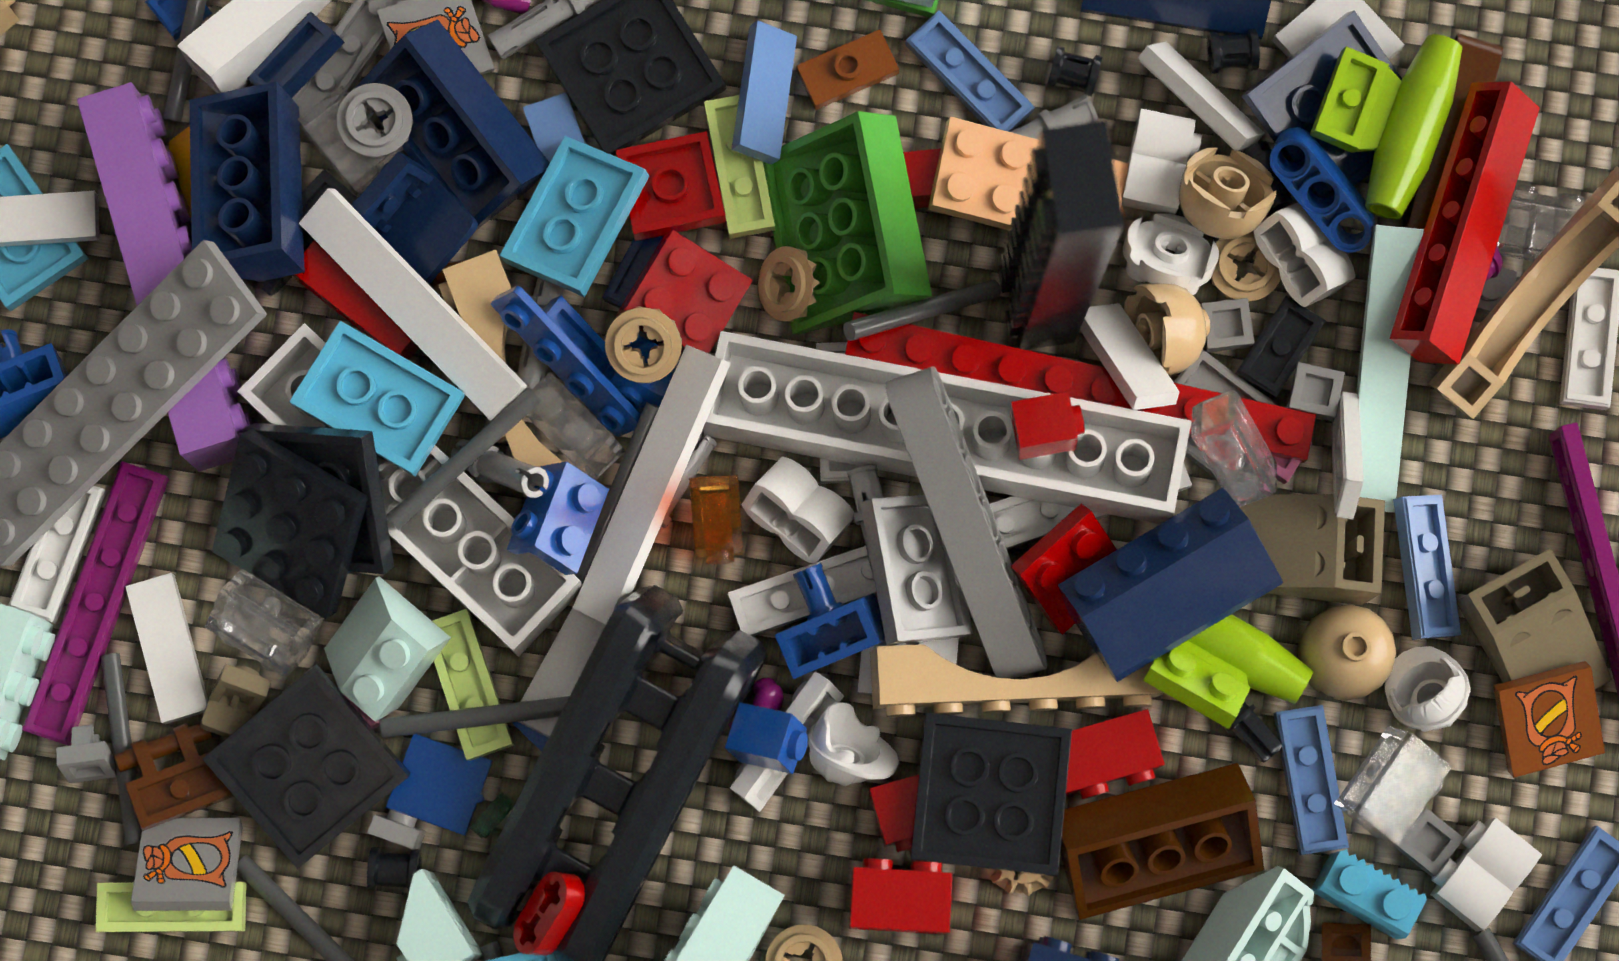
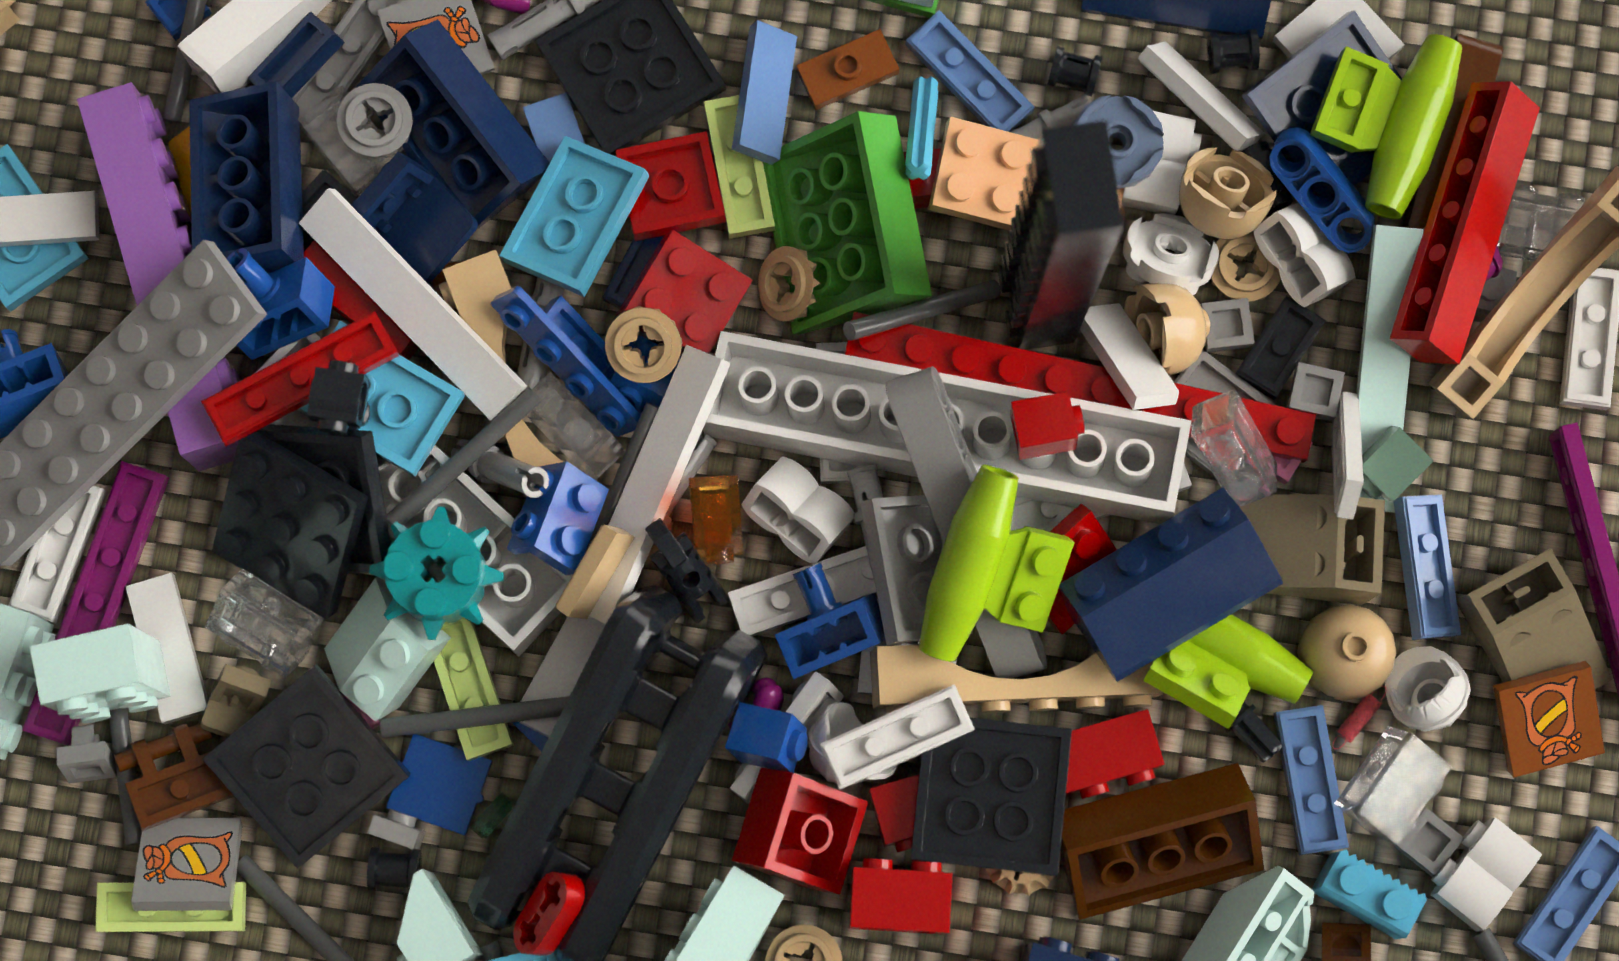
(100, 673): none -> light aqua brick
(288, 382): none -> red tile
(294, 298): none -> blue brick
(339, 398): none -> black connector
(464, 570): none -> teal brick
(594, 572): none -> tan tile
(684, 569): none -> black hinge
(800, 830): none -> red brick
(897, 737): none -> white tile
(921, 128): none -> medium azure axle
(991, 568): none -> lime plate
(1136, 129): none -> sand blue plate
(1359, 718): none -> coral piece
(1392, 464): none -> sand green brick

